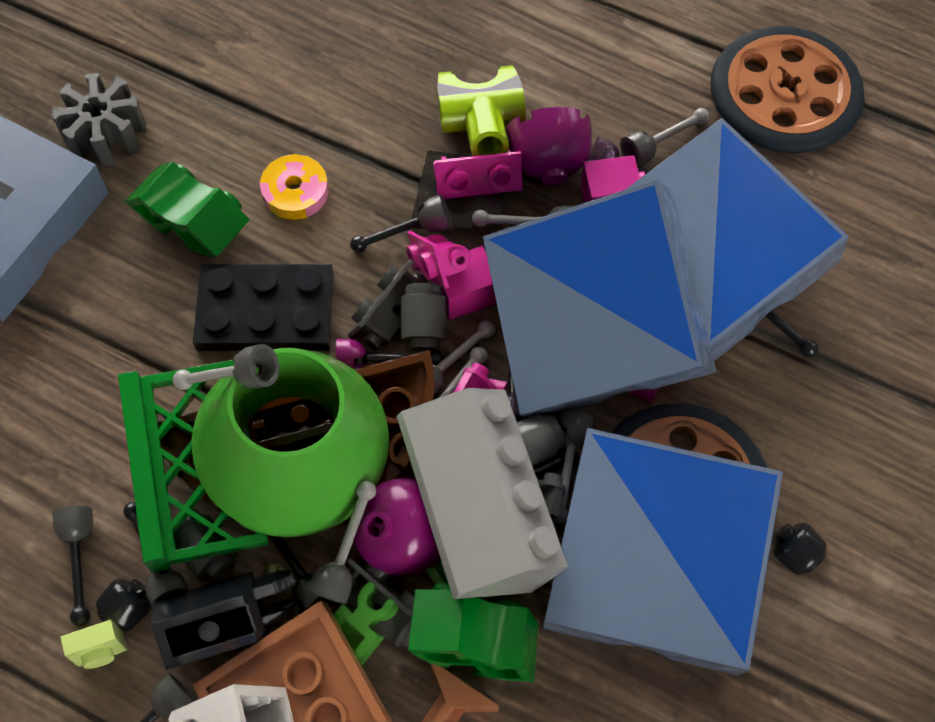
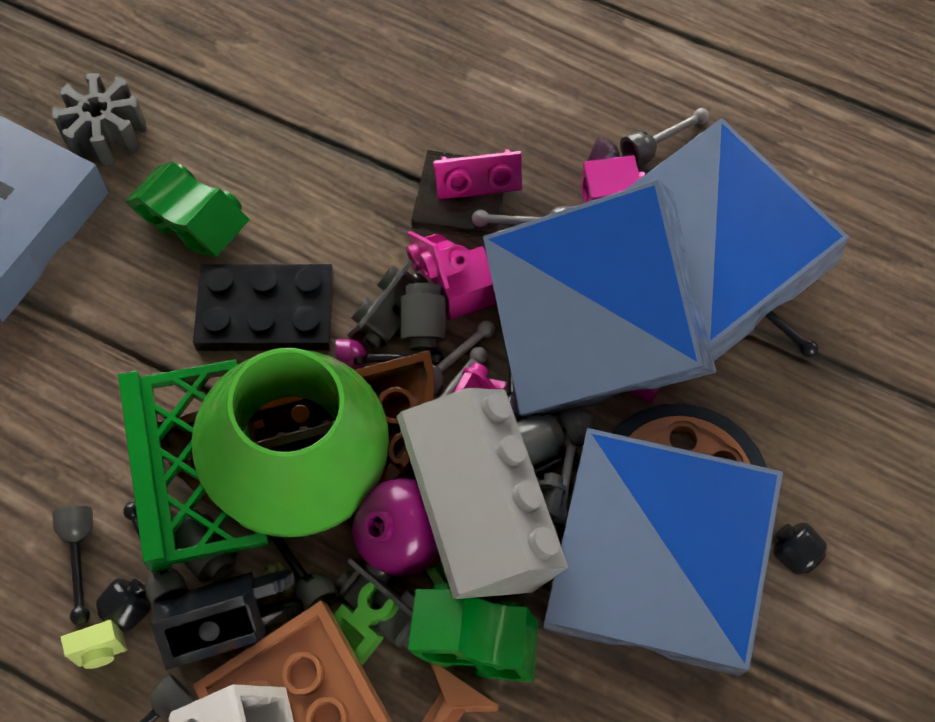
(243, 370): dark grey hinge -> none
(298, 202): yellow piece -> none
(333, 578): hinge -> none
(432, 216): hinge -> none
(481, 109): lime connector -> none
(551, 143): magenta cylinder -> none
(755, 121): wedge -> none

